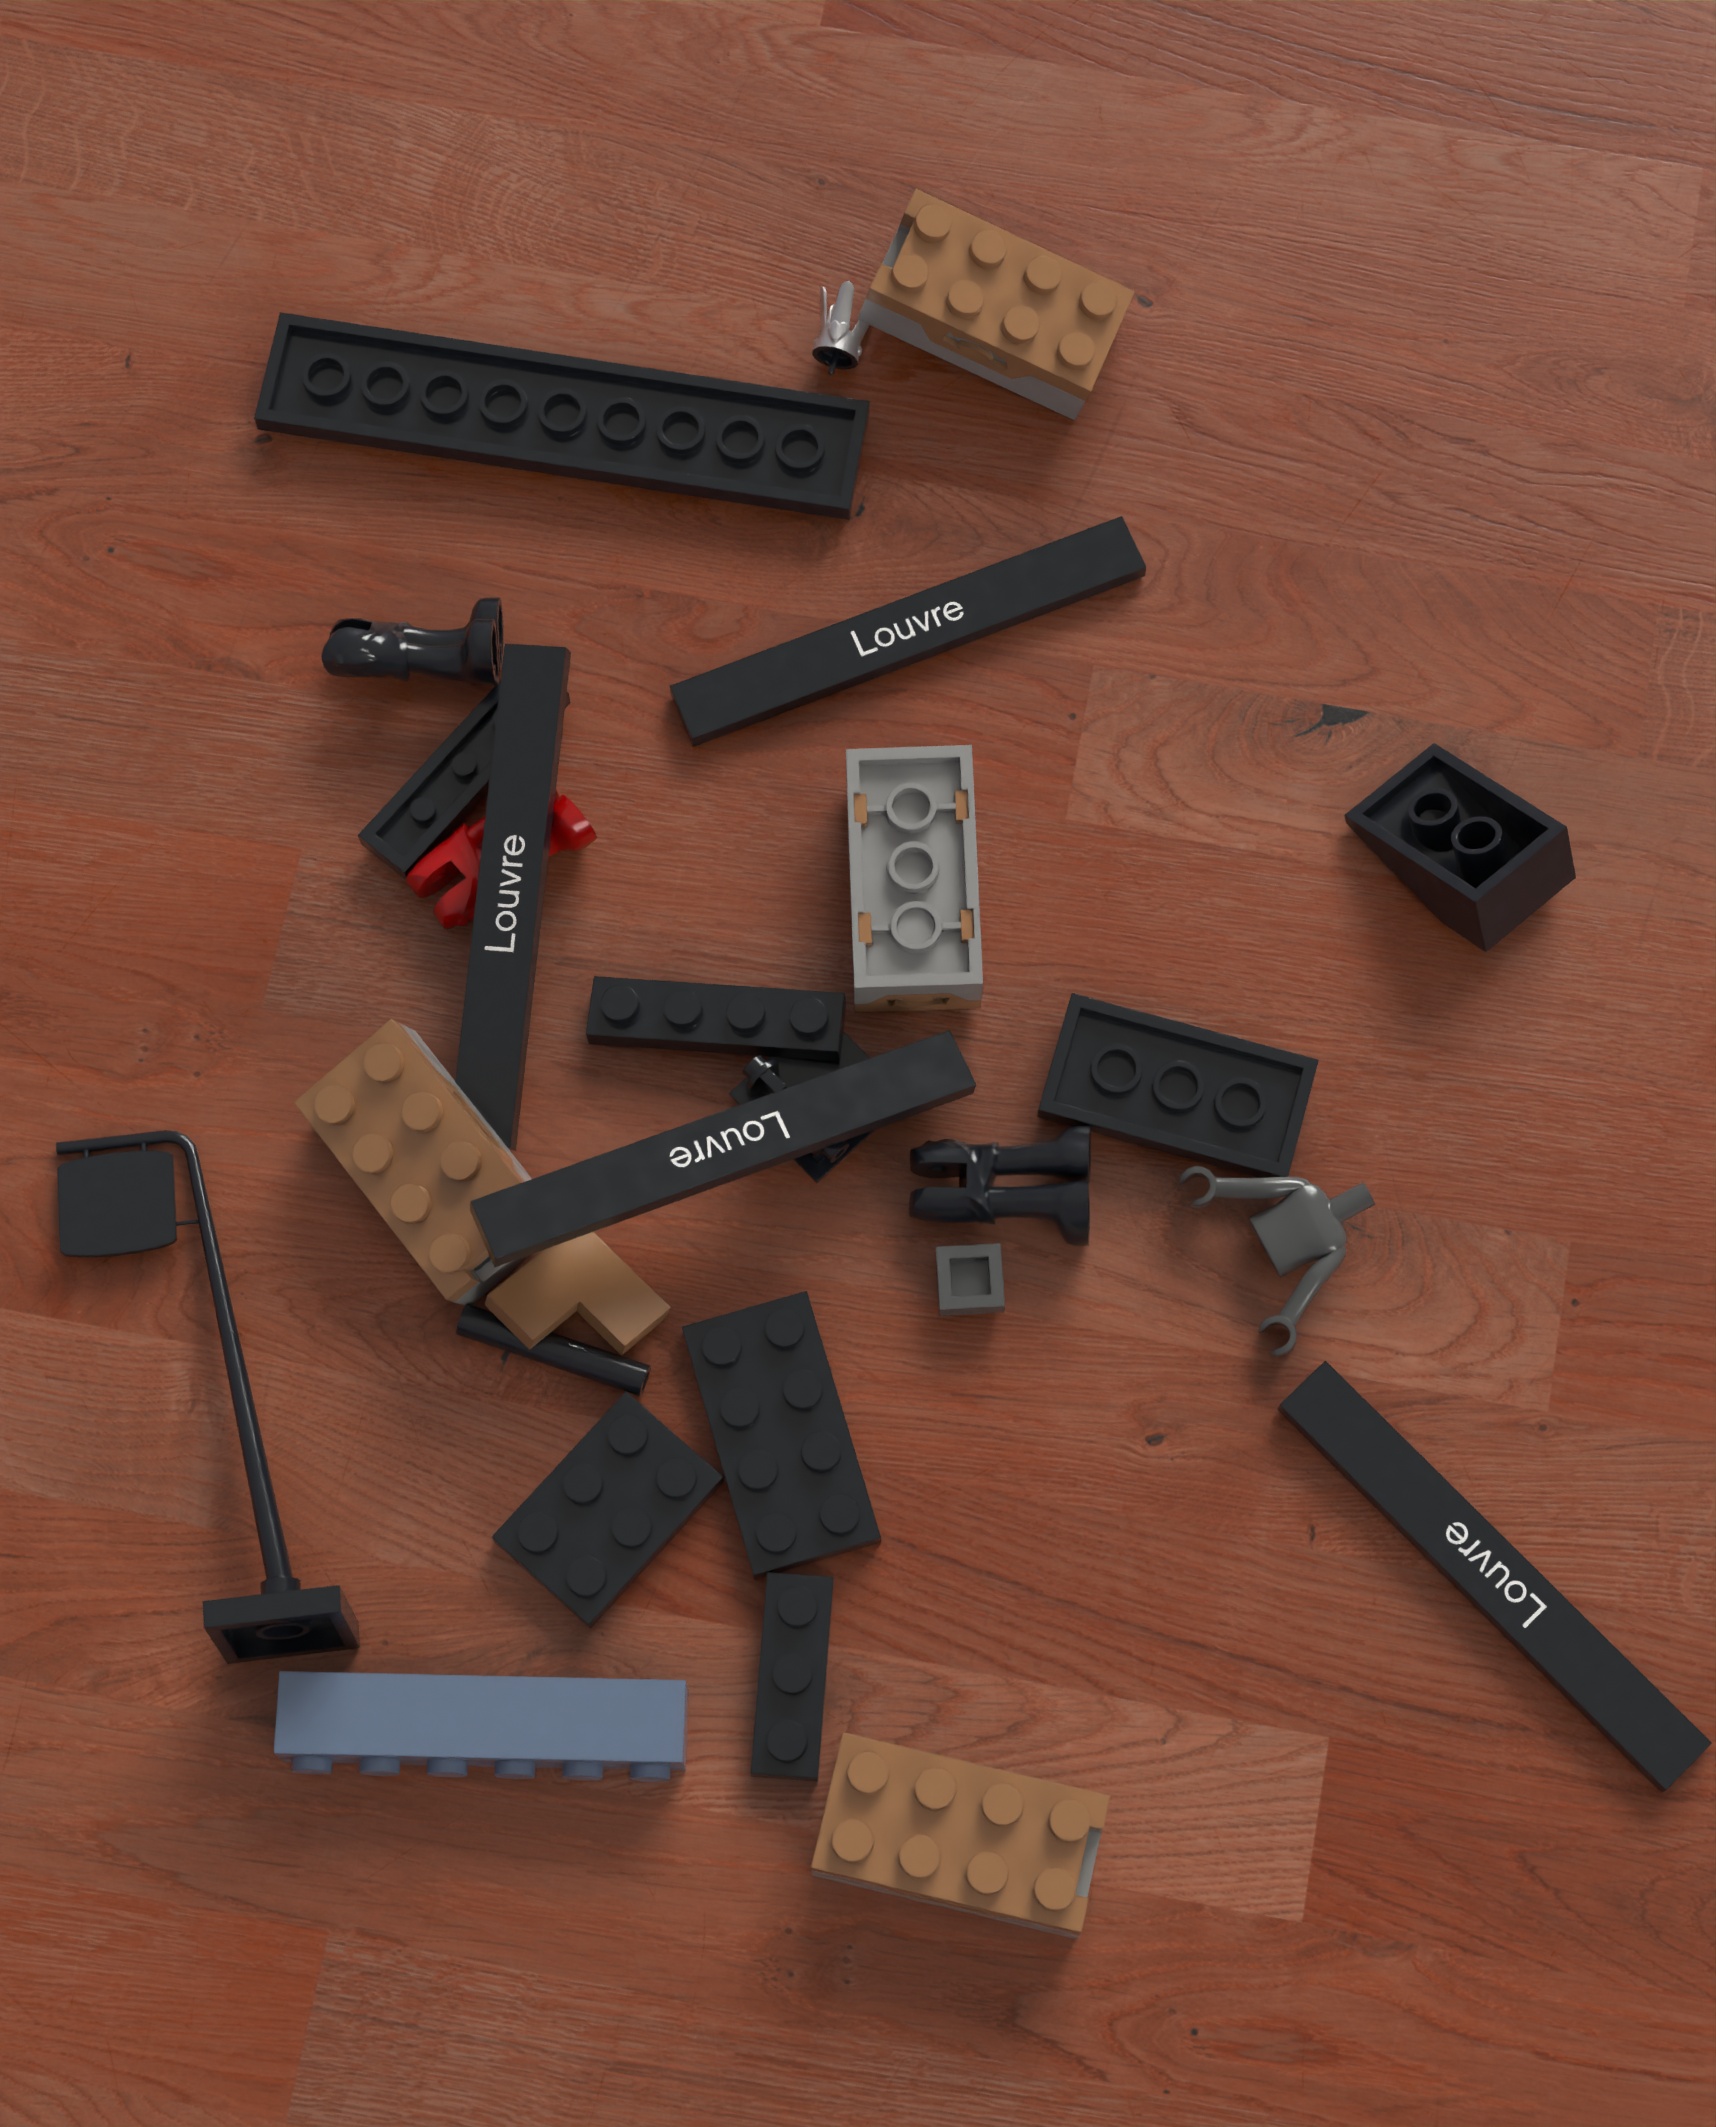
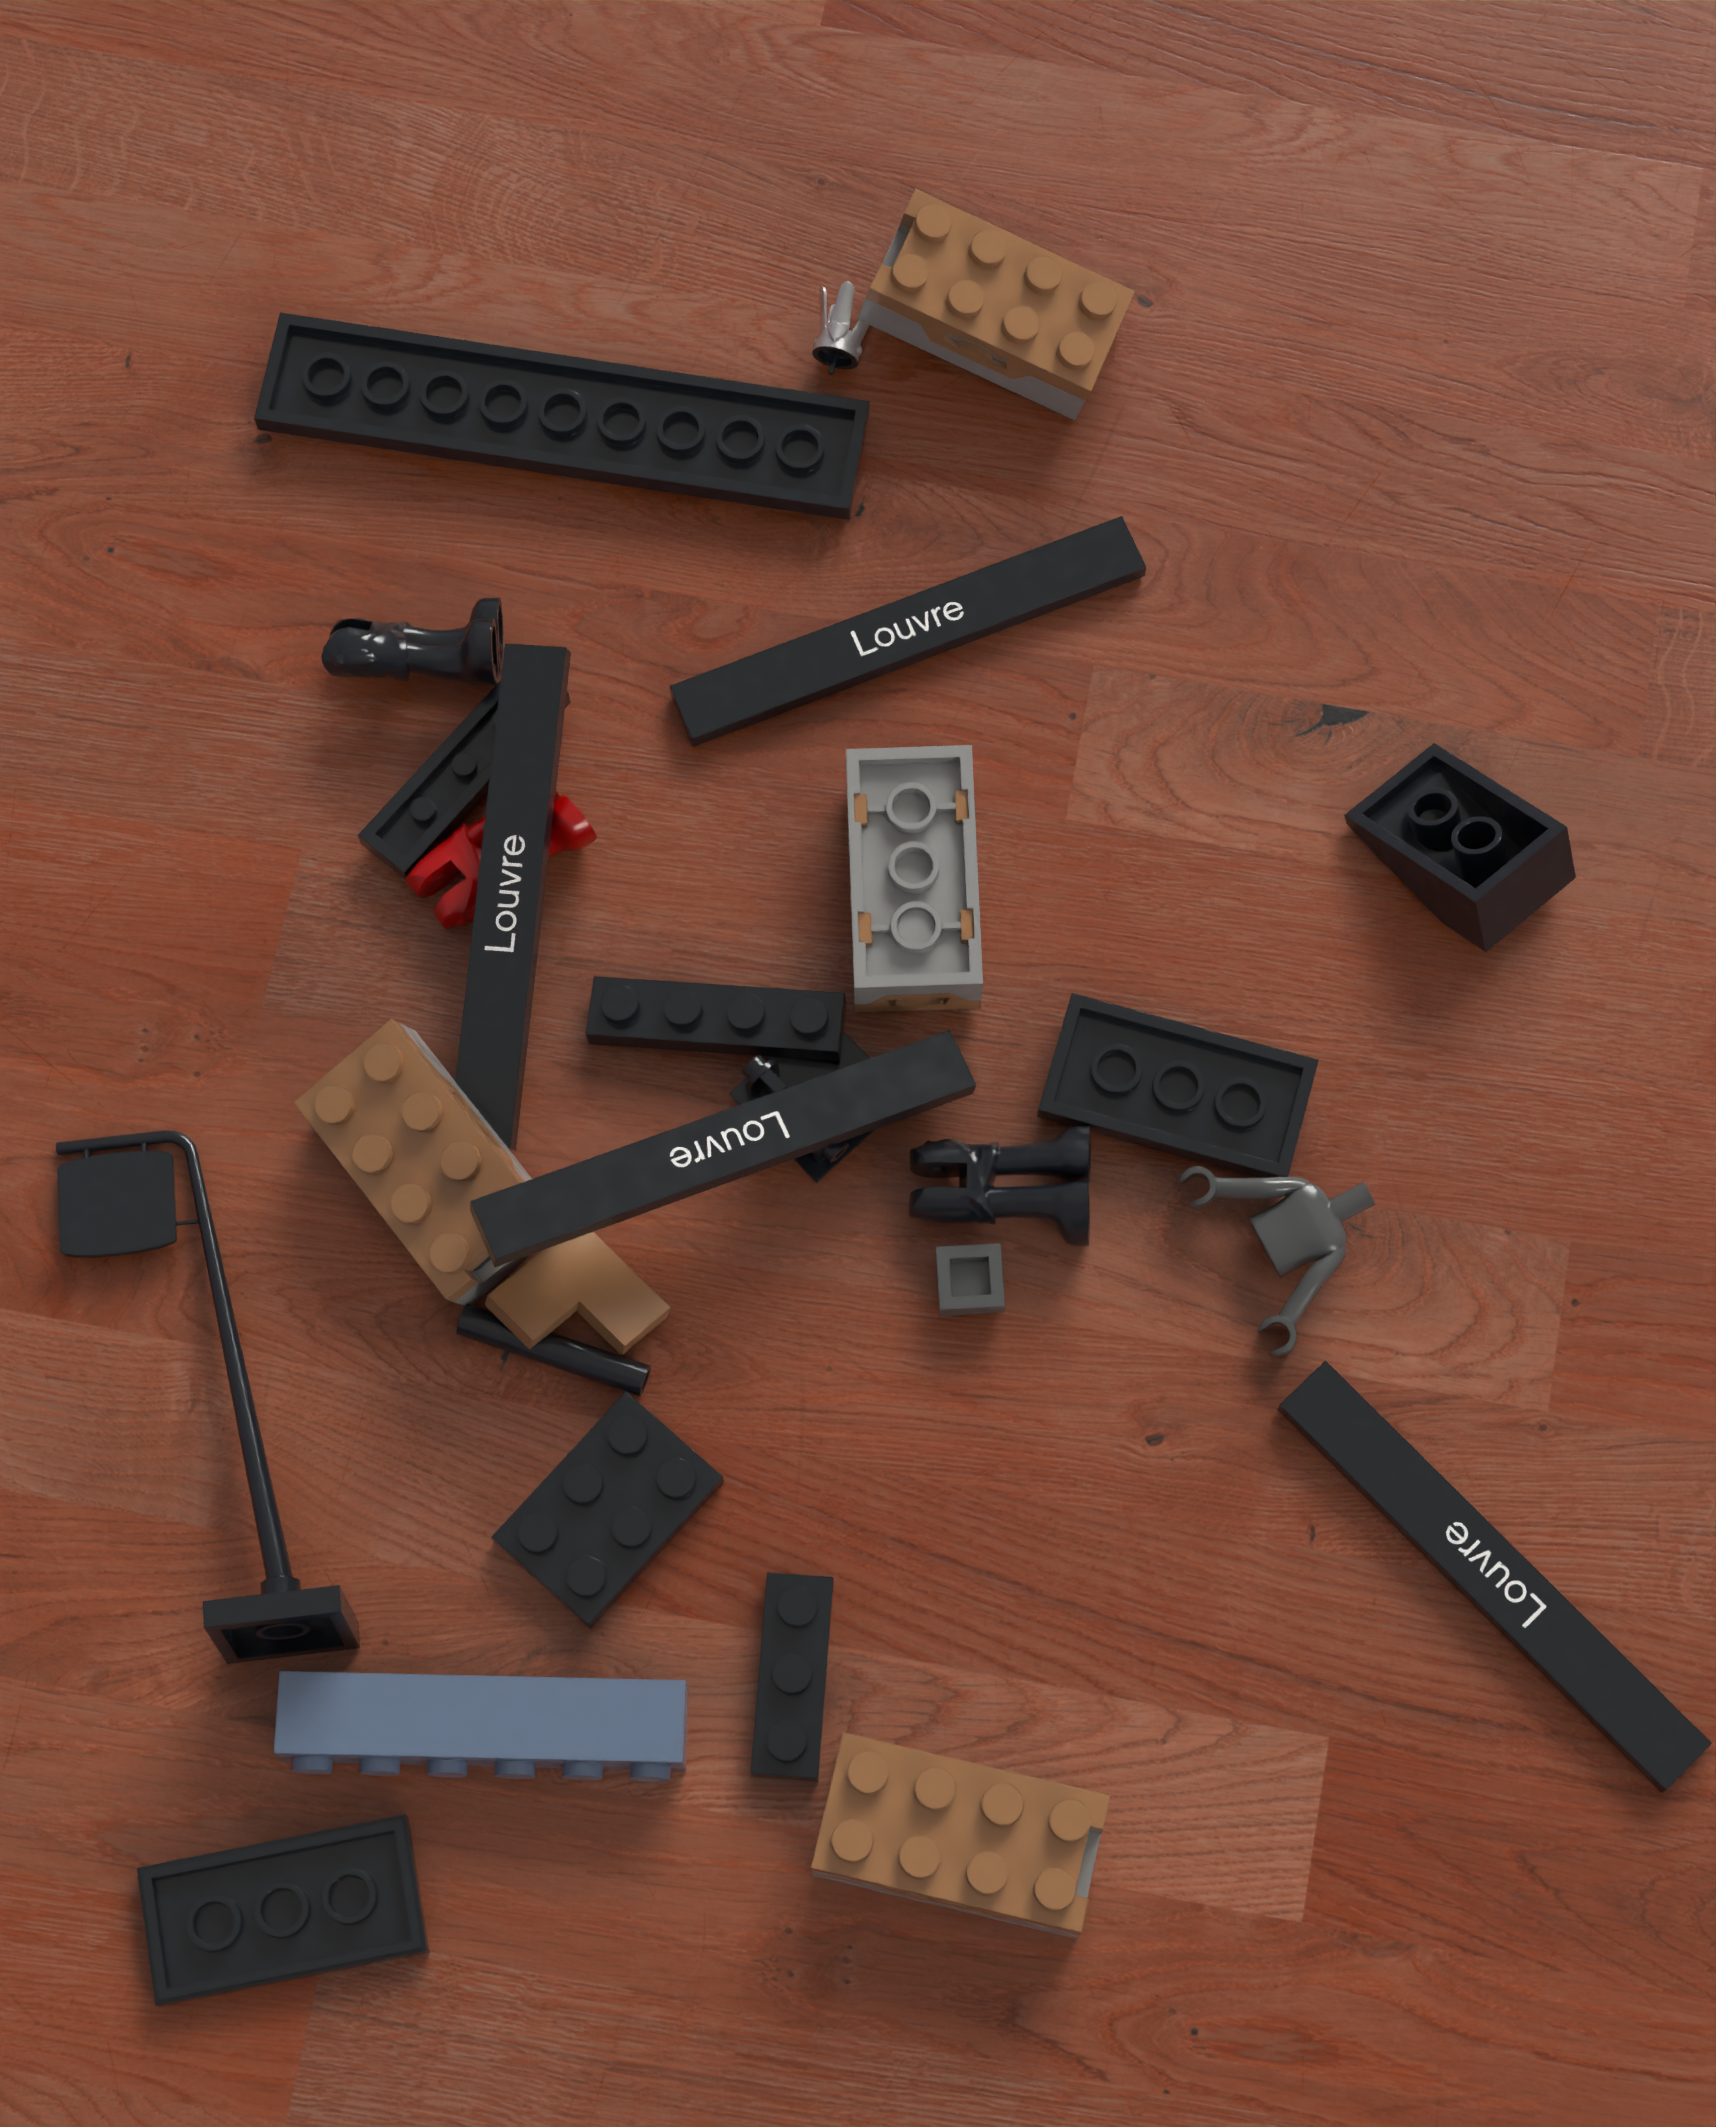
(282, 1910): none -> black tile
(781, 1435): black plate -> none

